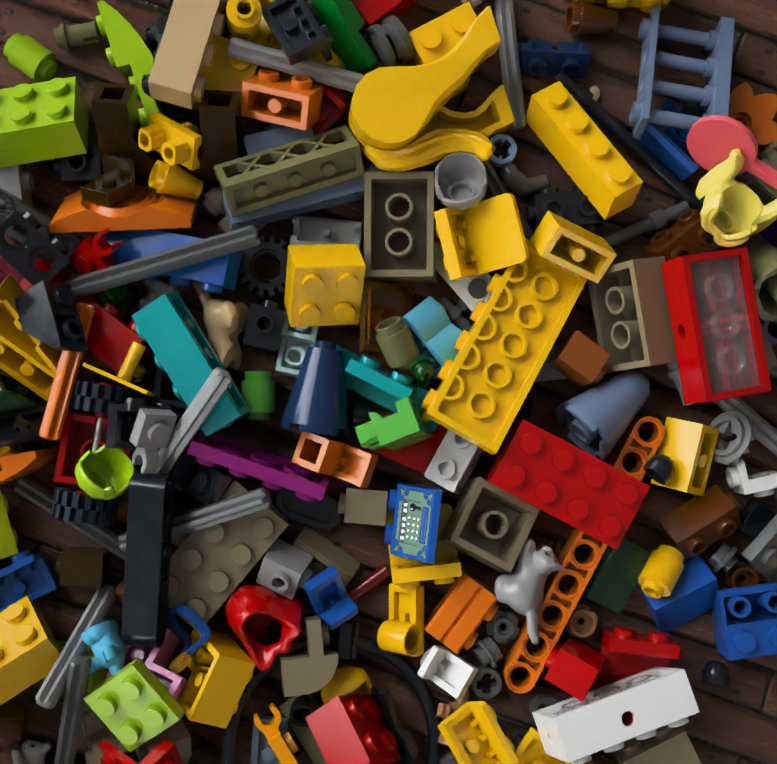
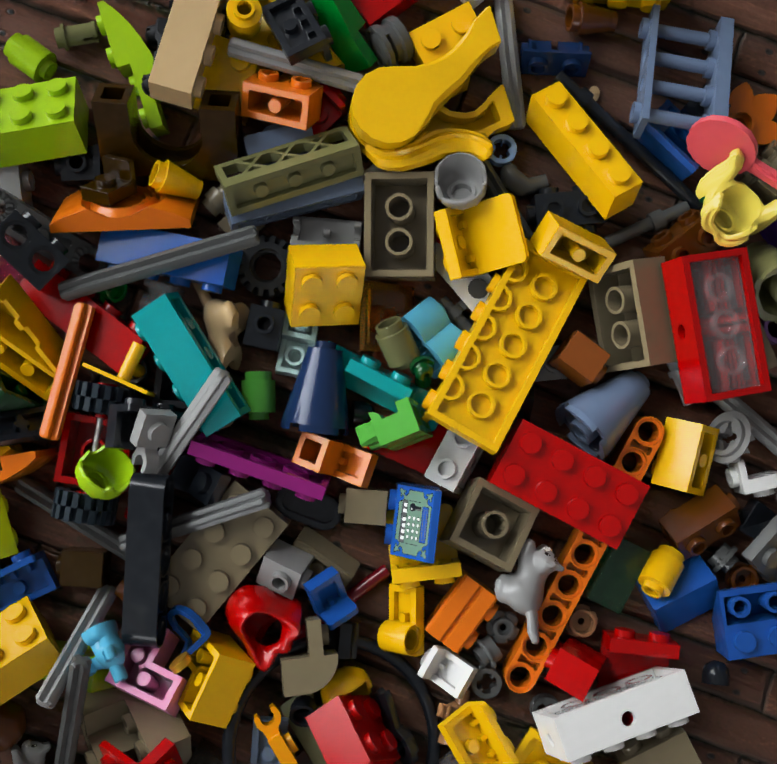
(52, 316): black slope -> none
(94, 253): red plate -> none
(134, 705): lime plate -> none
(173, 140): yellow hips -> none
(660, 468): black hinge -> none

